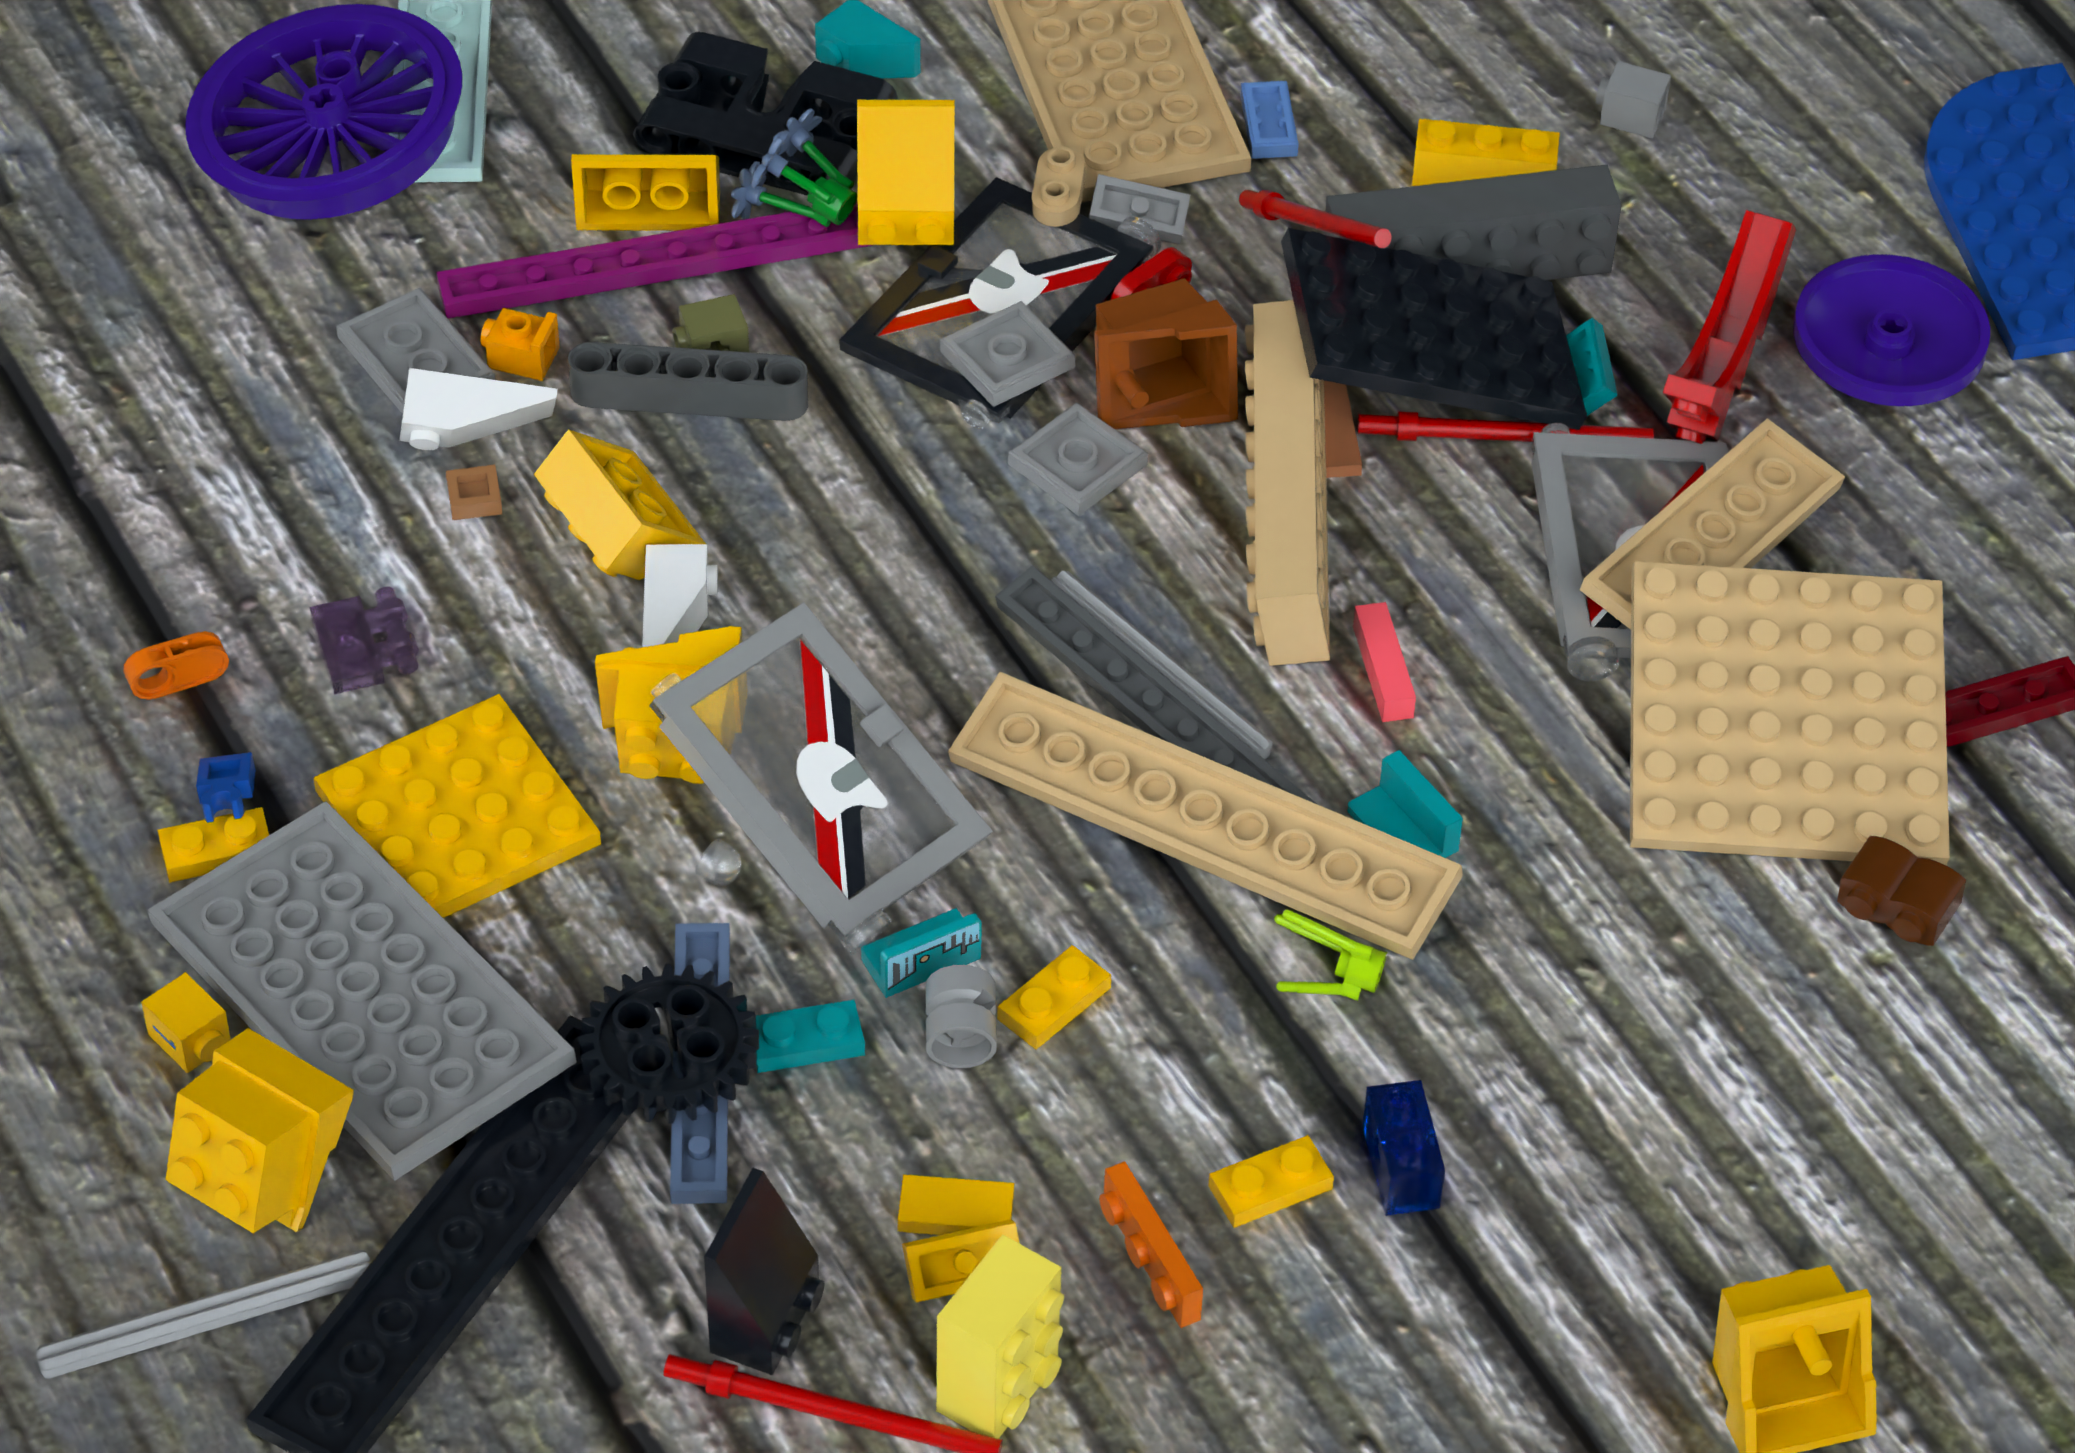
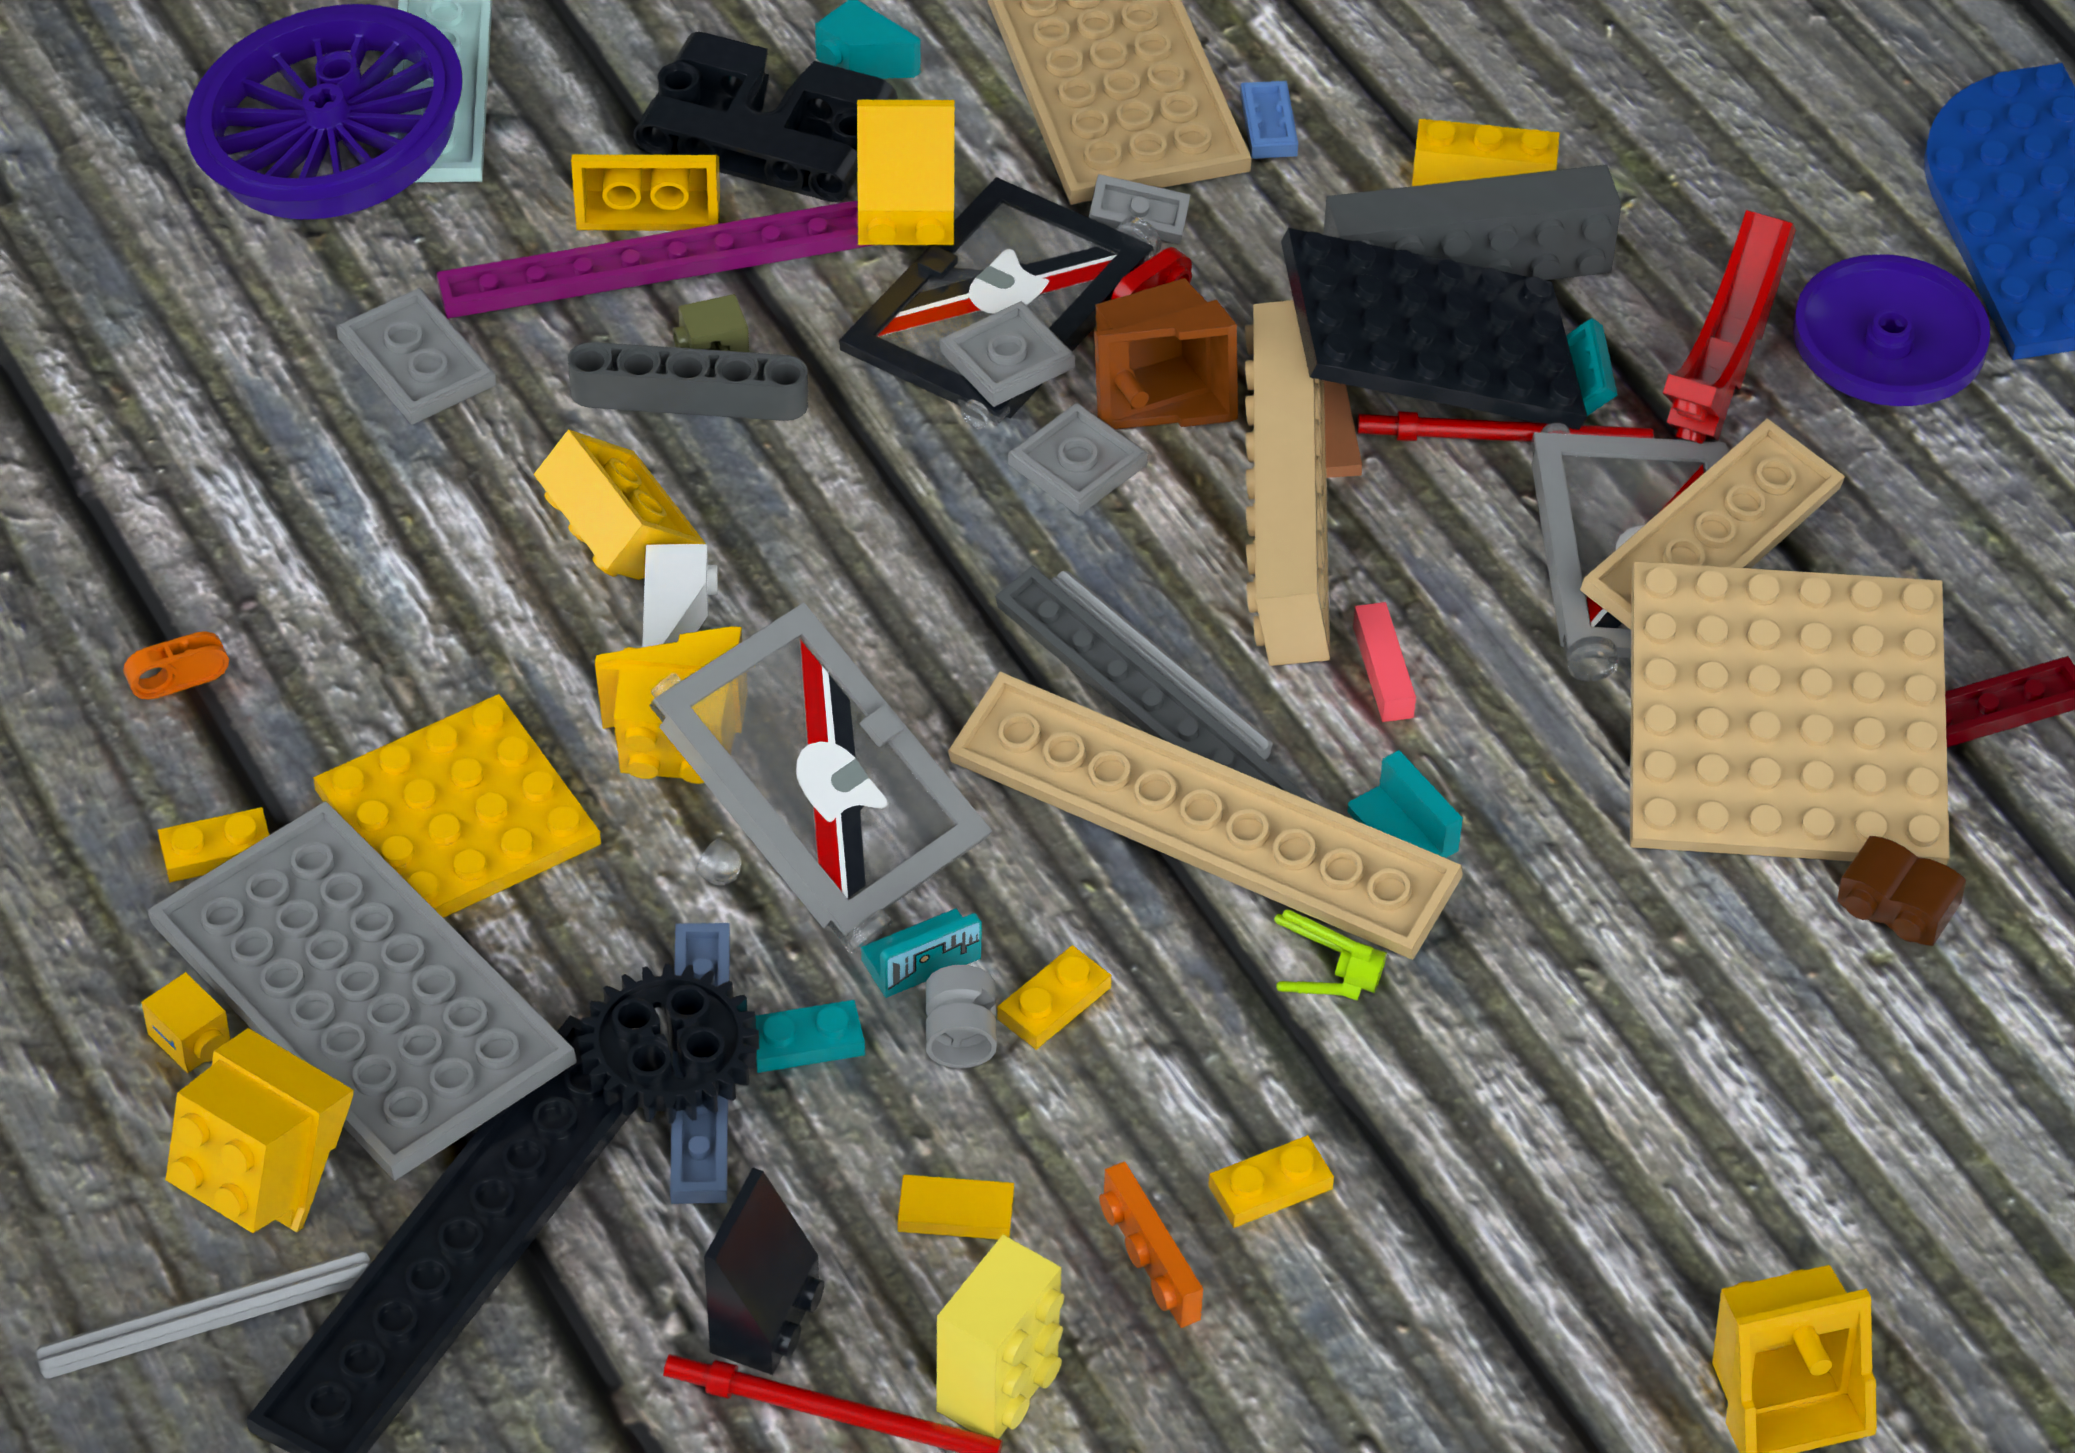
(224, 783): blue plate -> none
(347, 641): clear purple plate -> none
(460, 408): white slope -> none
(473, 492): medium nougat plate -> none
(521, 343): light orange brick -> none
(830, 199): plant -> none
(944, 1262): yellow plate -> none
(1058, 186): tan plate -> none
(1273, 206): red bar -> none
(1403, 1147): clear blue brick -> none
(1633, 99): light grey brick -> none

